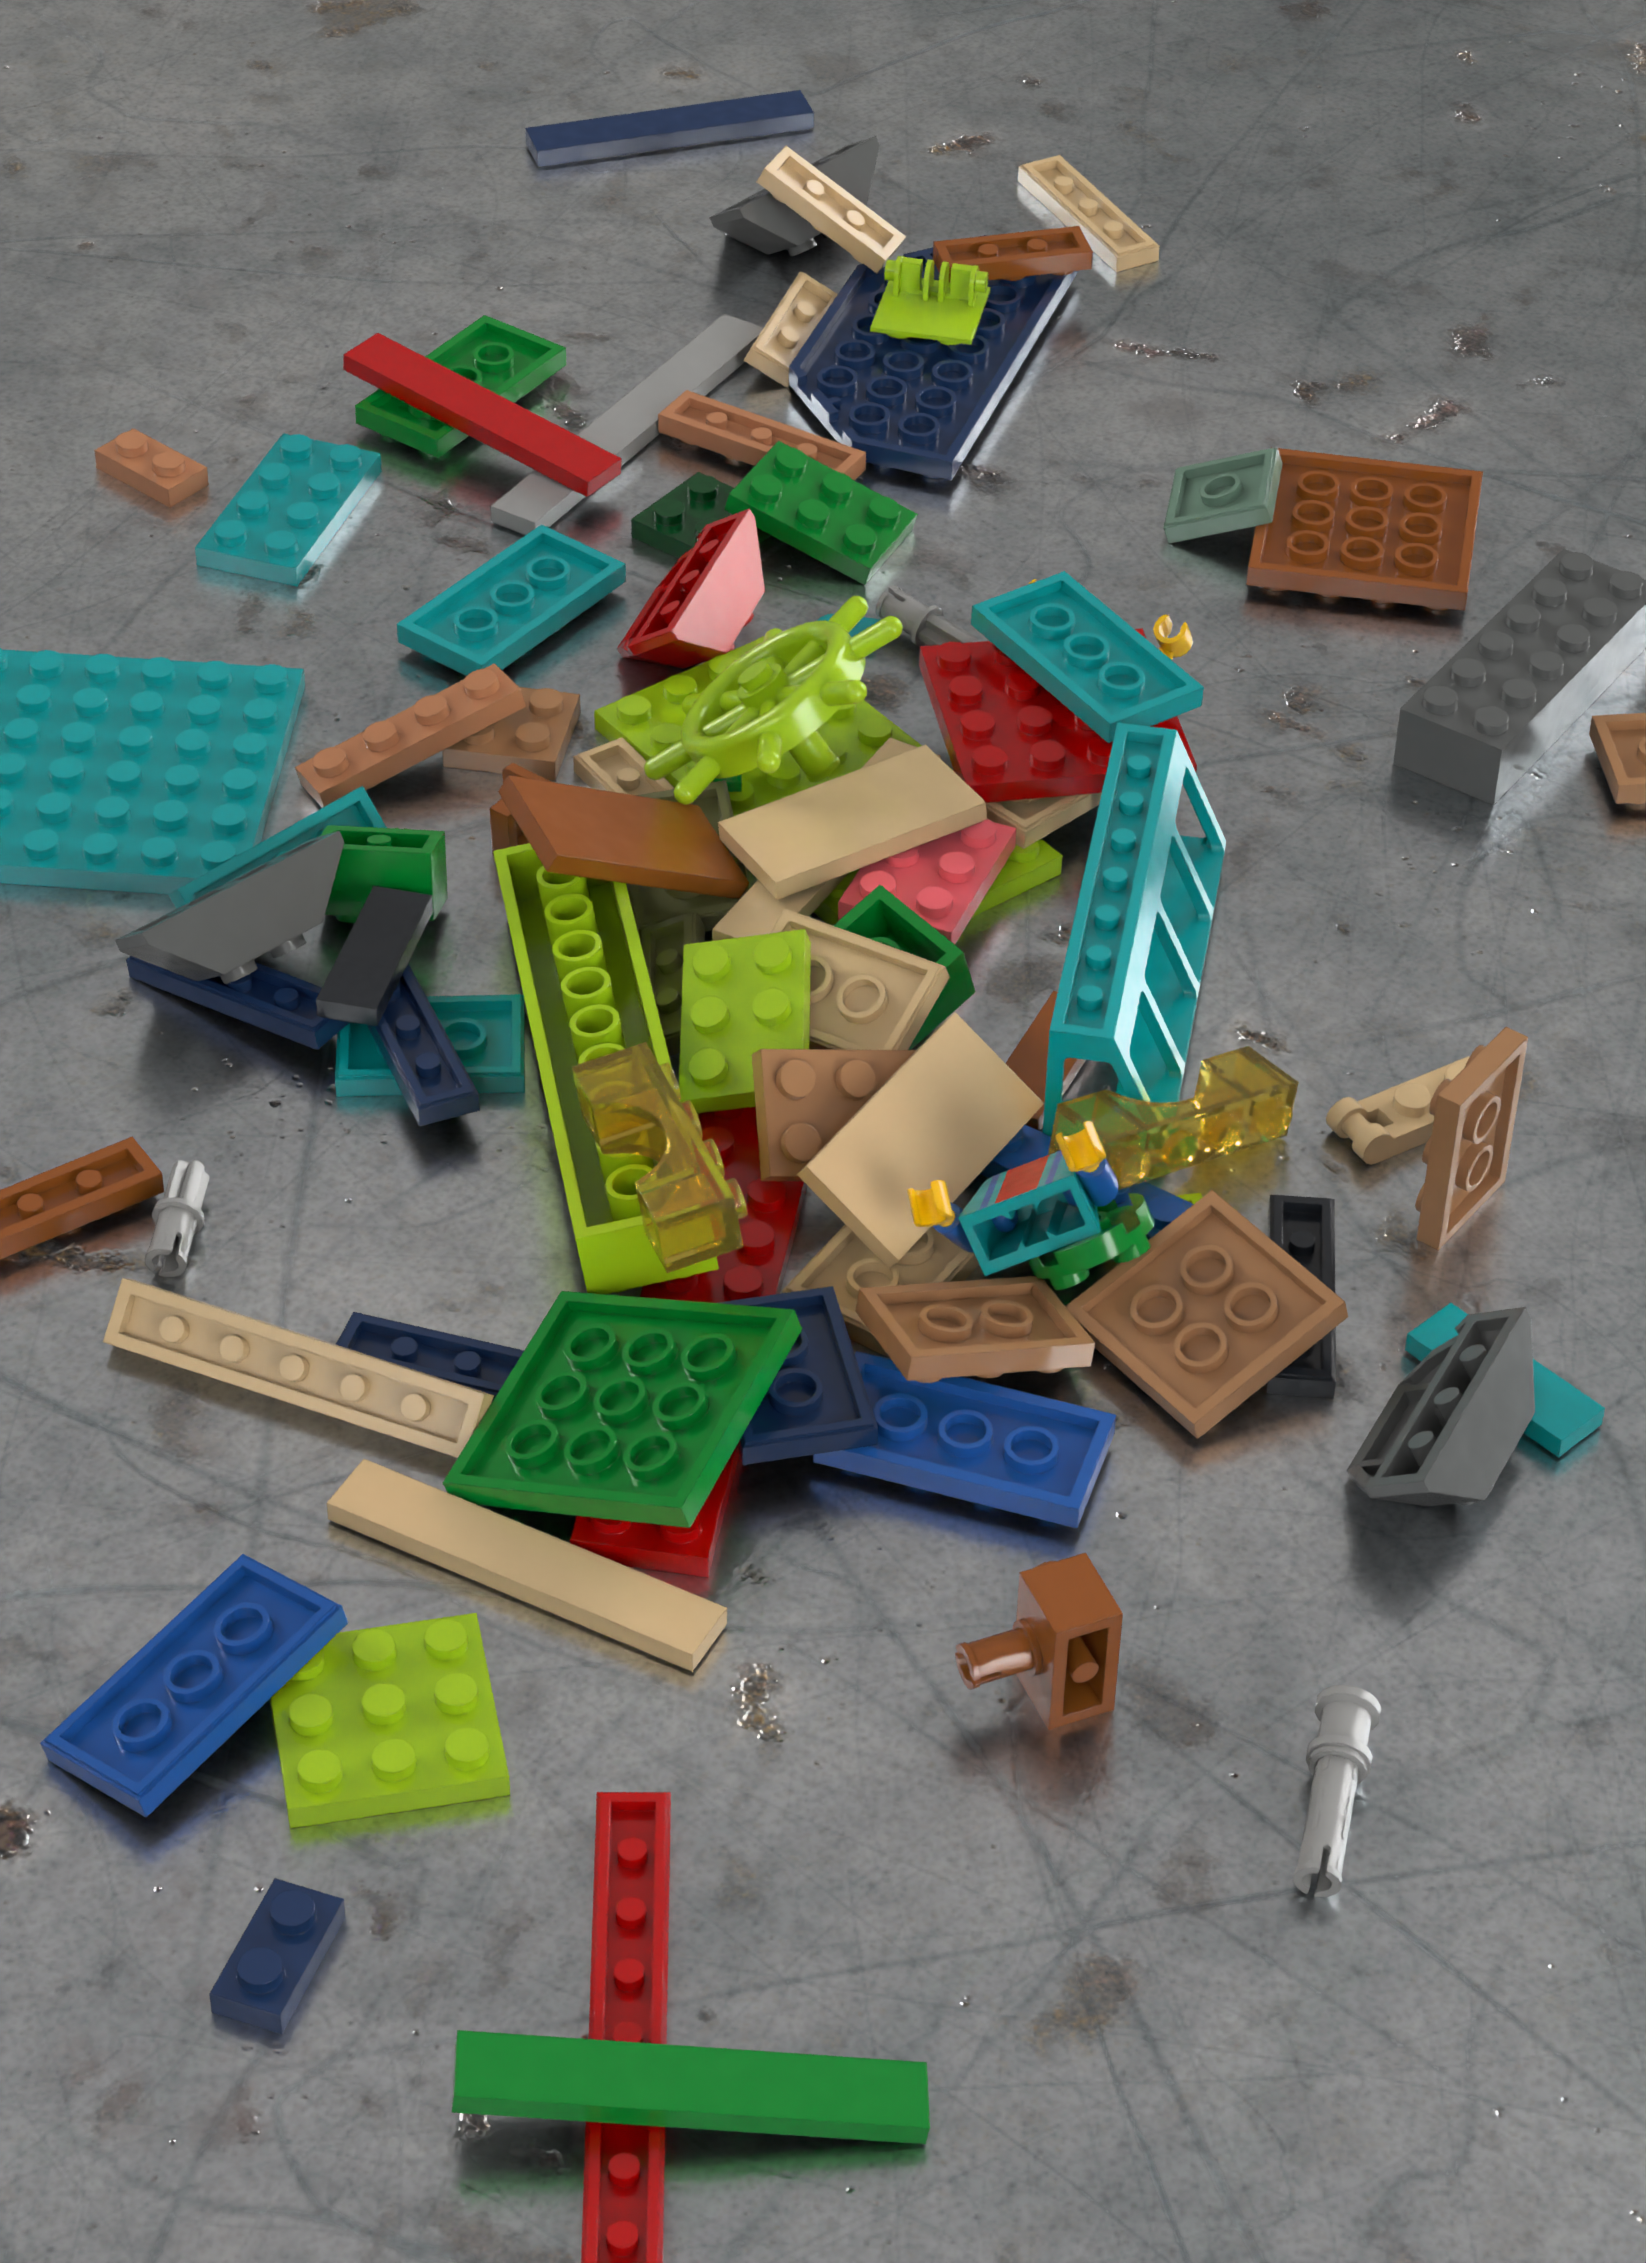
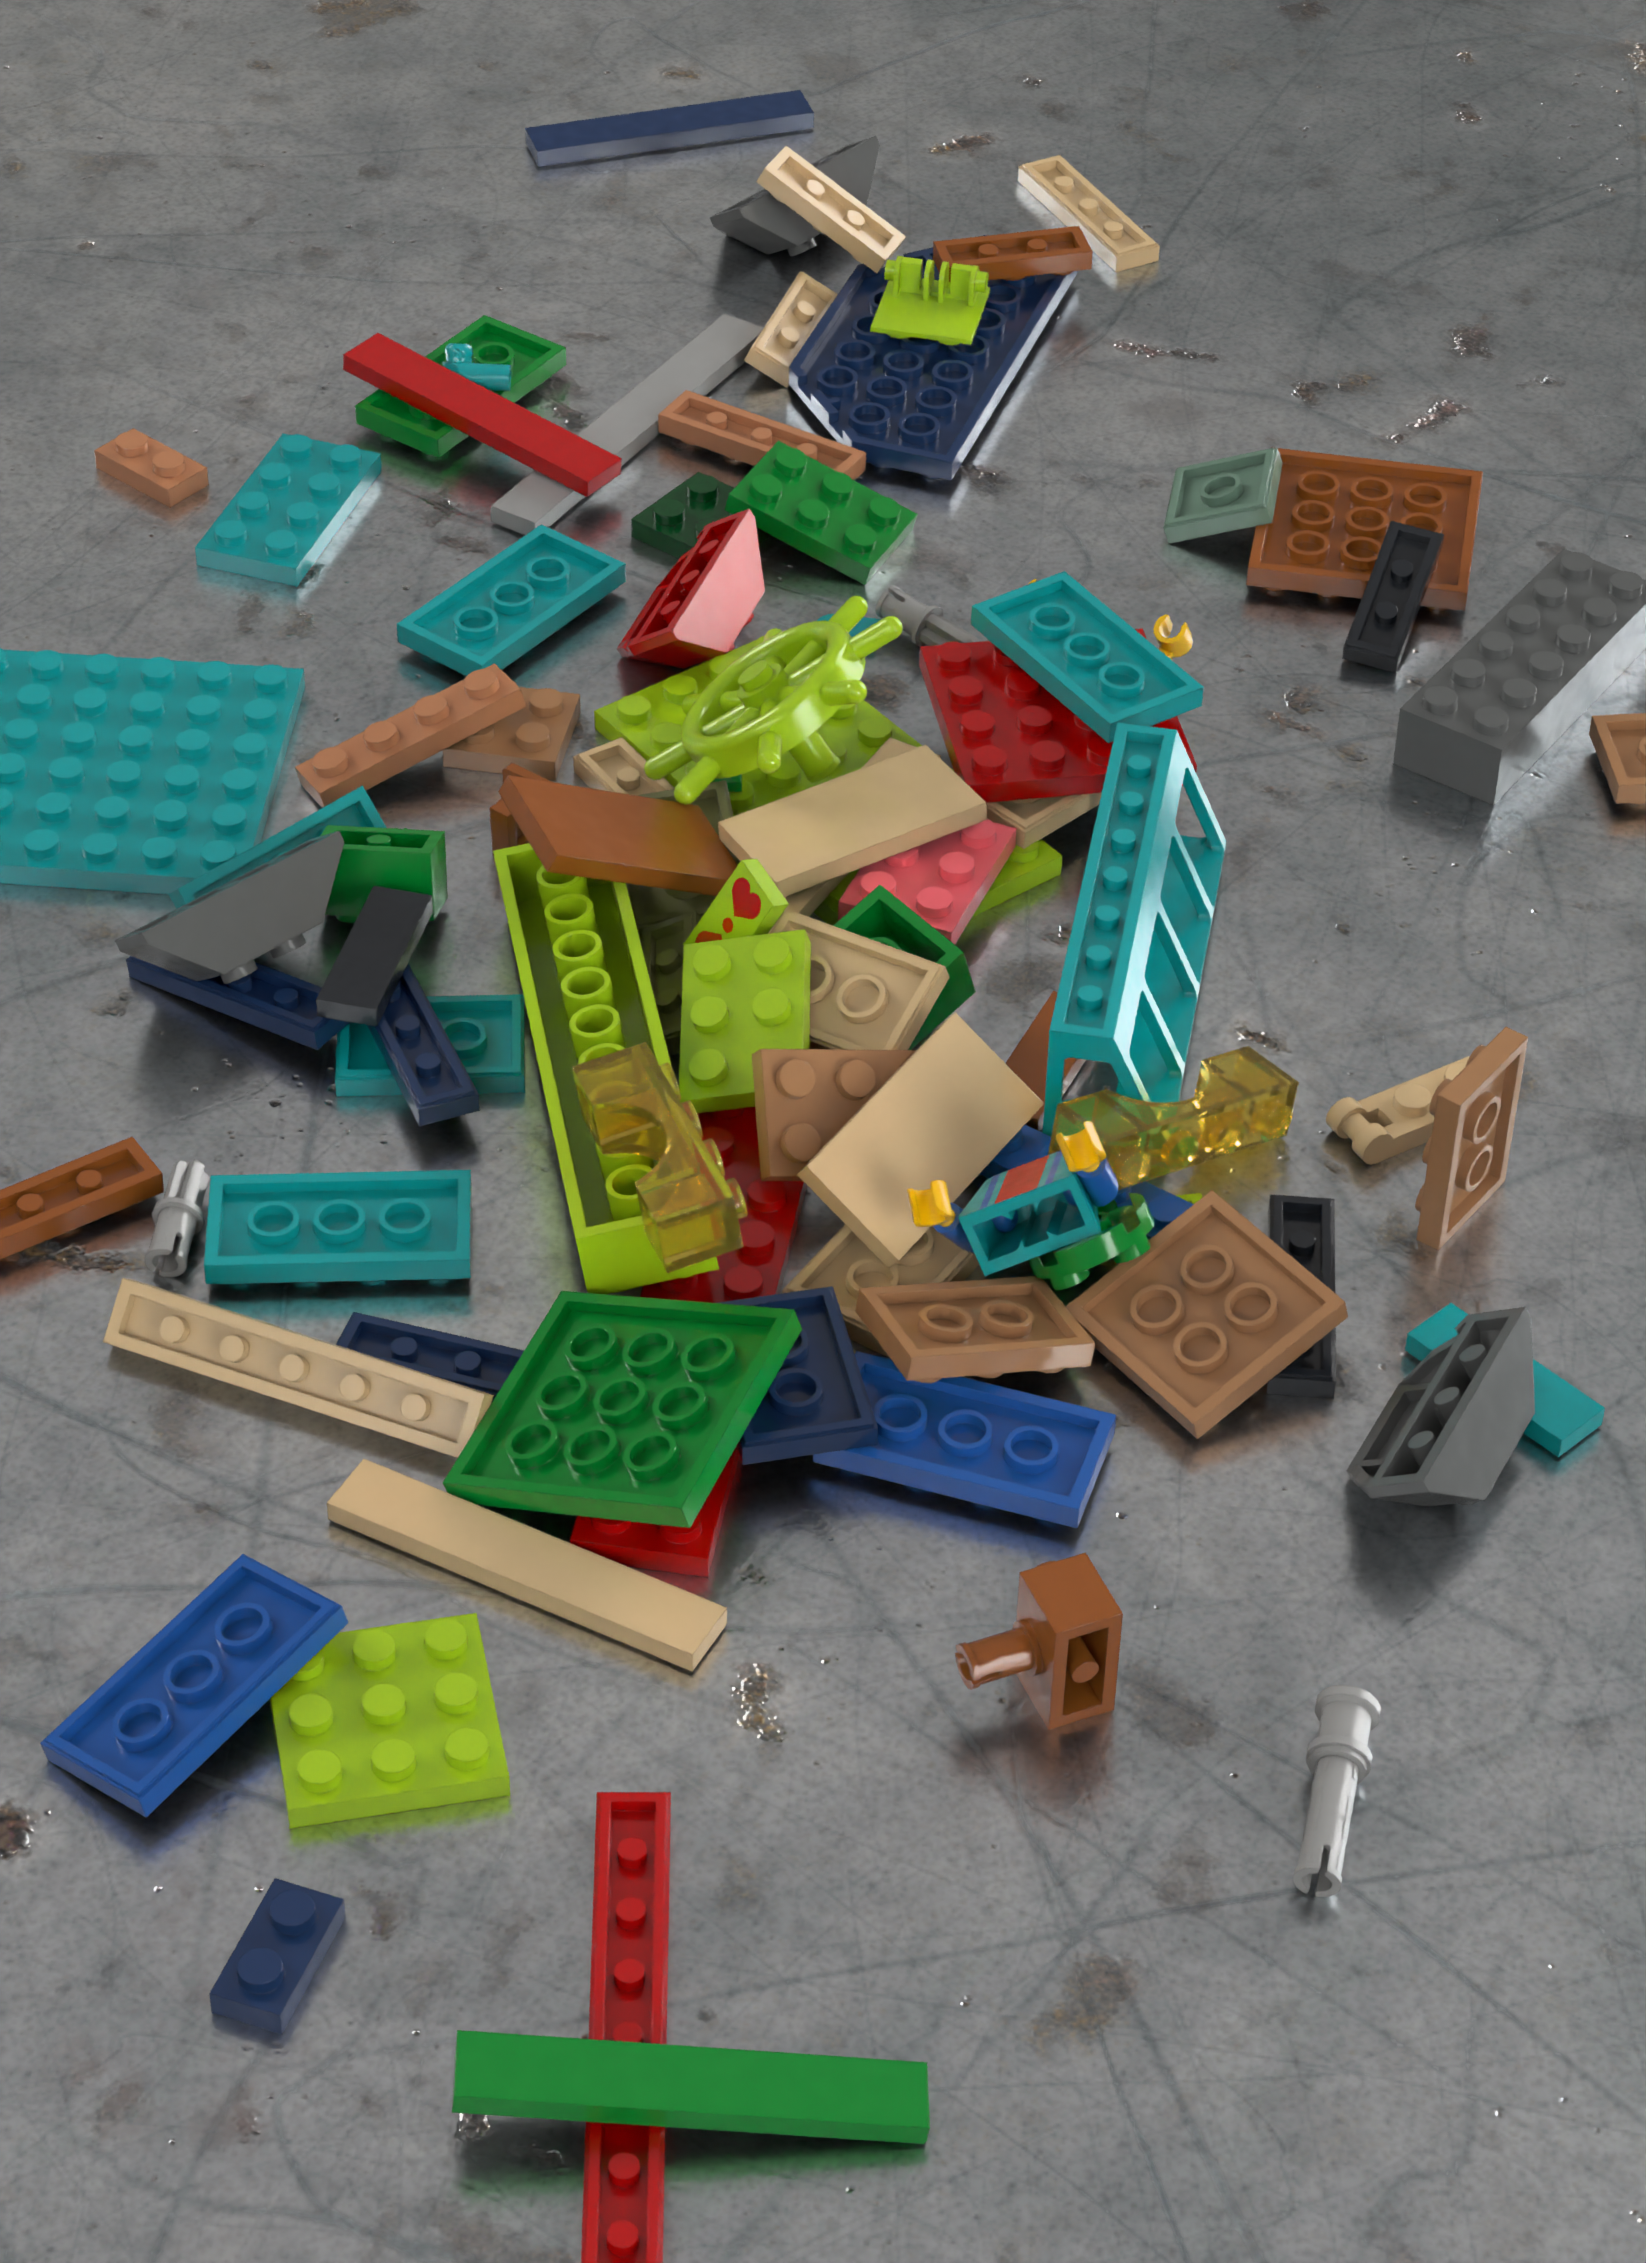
(338, 1227): none -> teal plate
(490, 376): none -> teal arm
(743, 908): none -> lime tile
(1393, 596): none -> black tile

